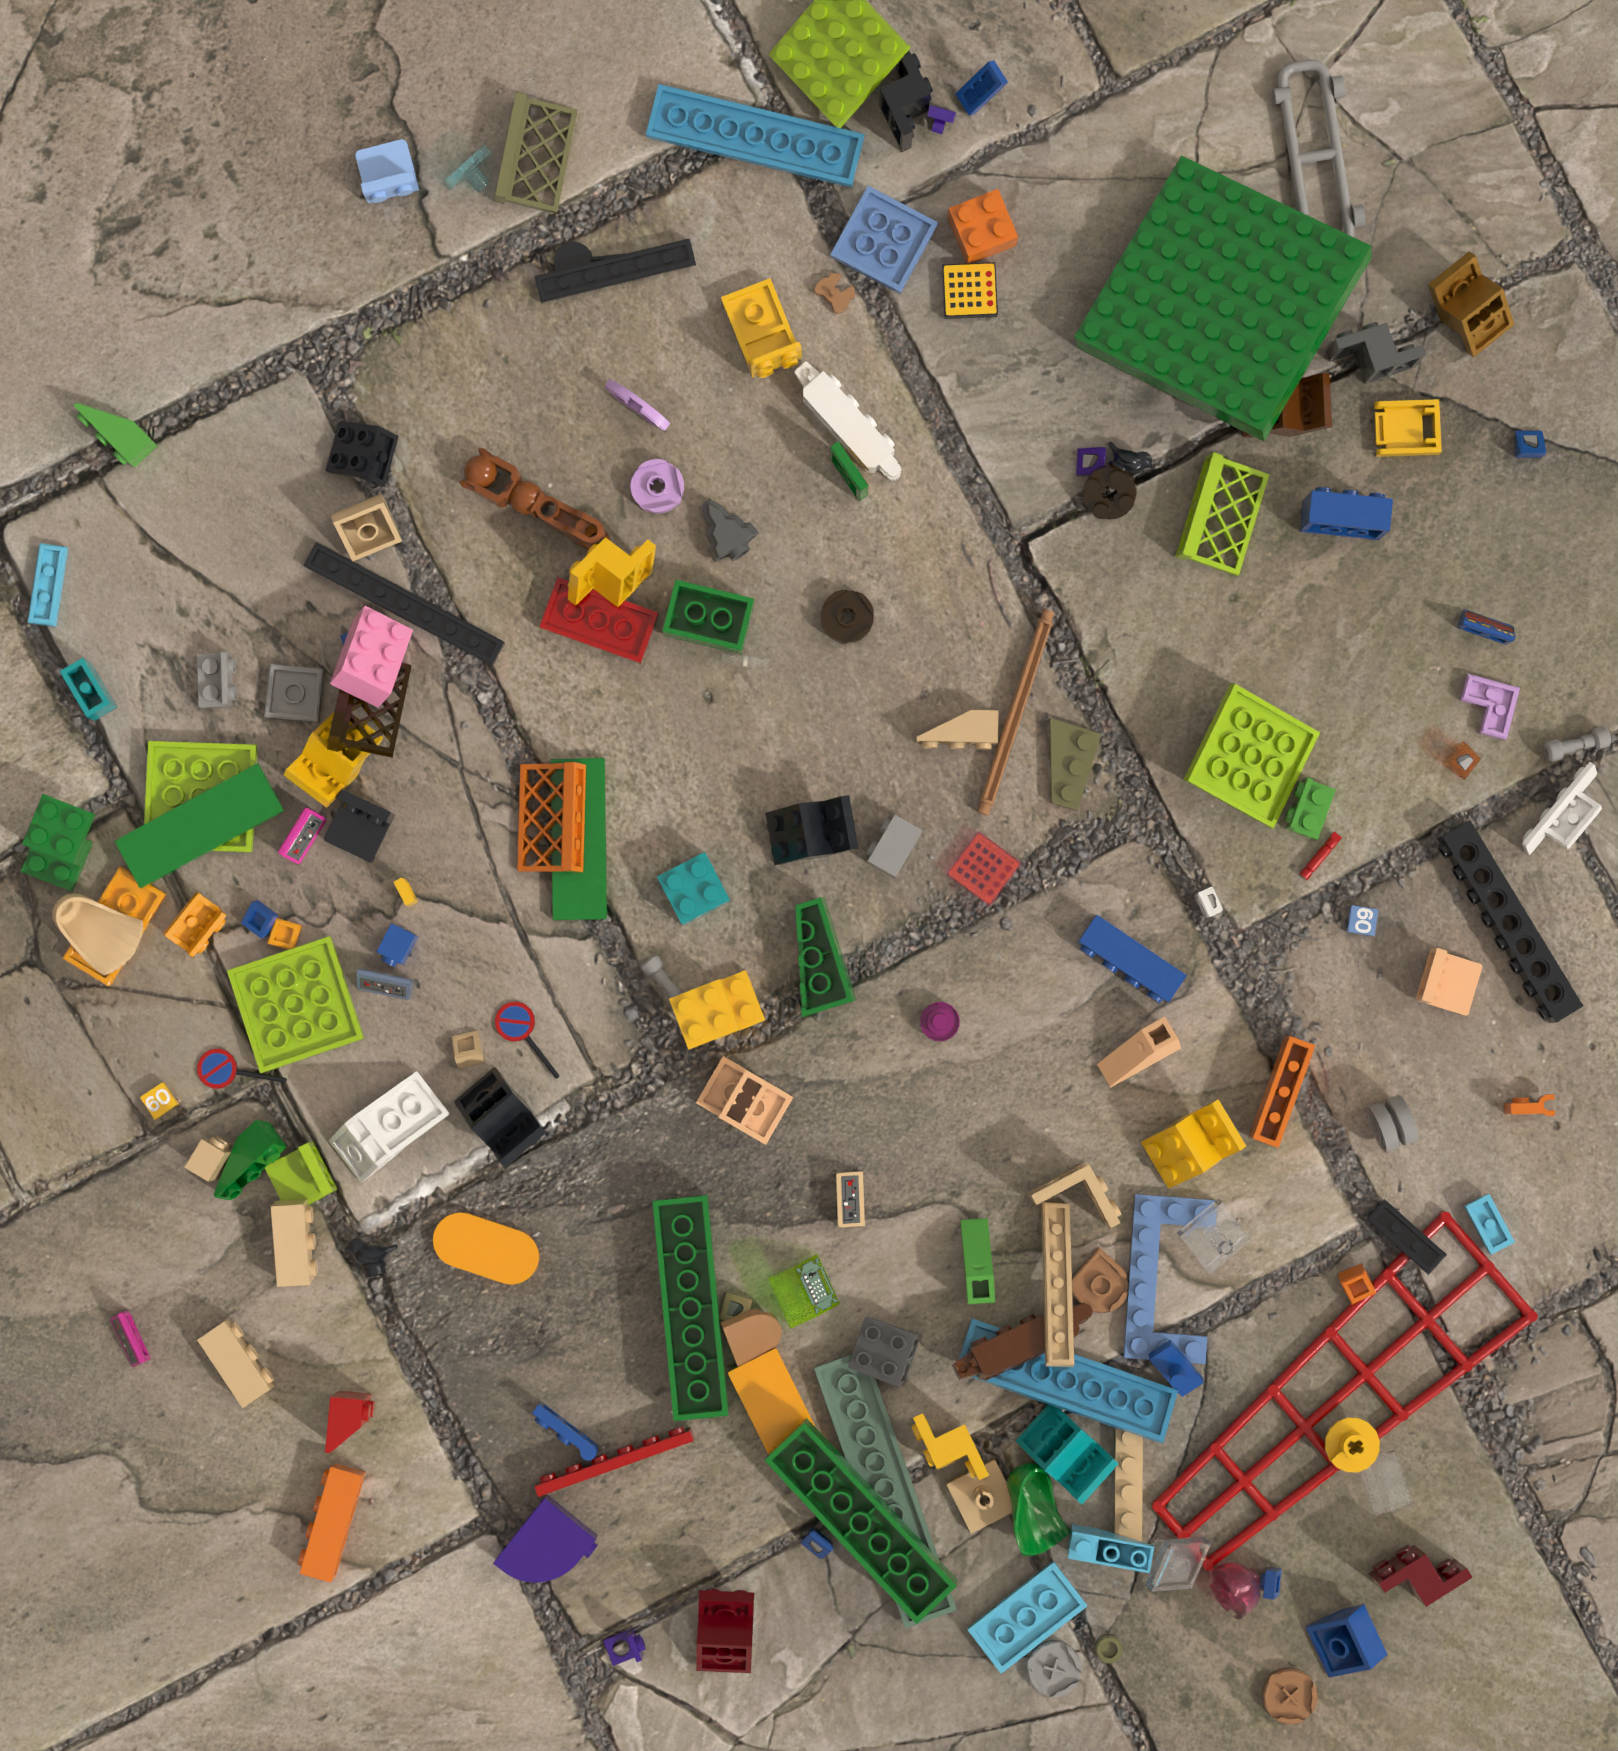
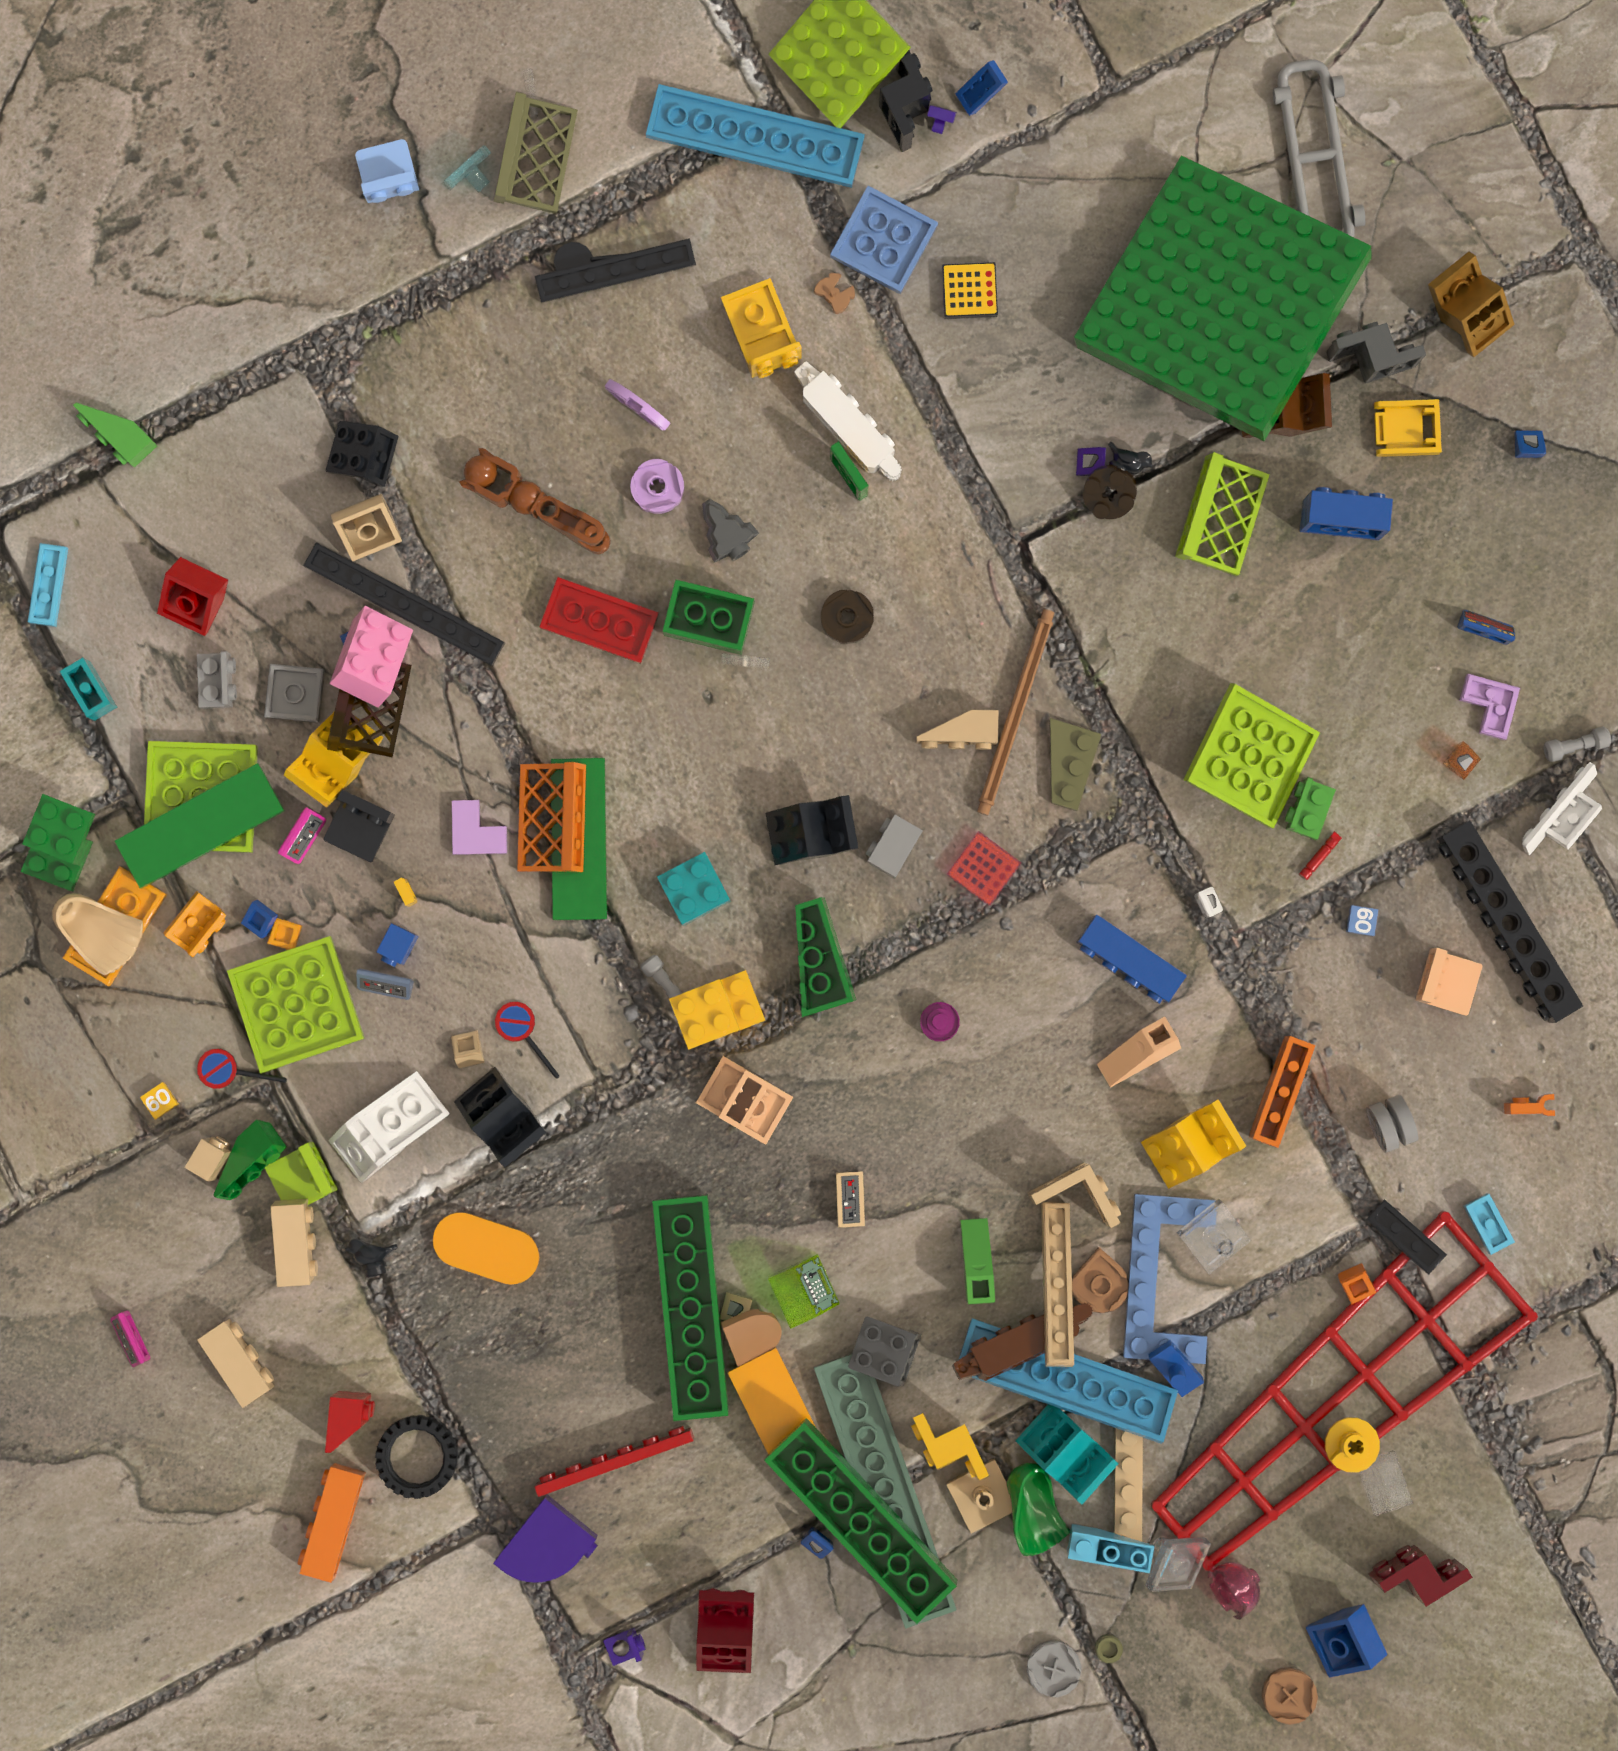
(191, 595): none -> red slope
(384, 1464): none -> black tyre
(467, 834): none -> lavender tile
(566, 1431): blue plate -> none
(611, 571): yellow bracket -> none
(982, 226): orange brick -> none
(1027, 1617): medium azure plate -> none
(1270, 1583): blue plate -> none

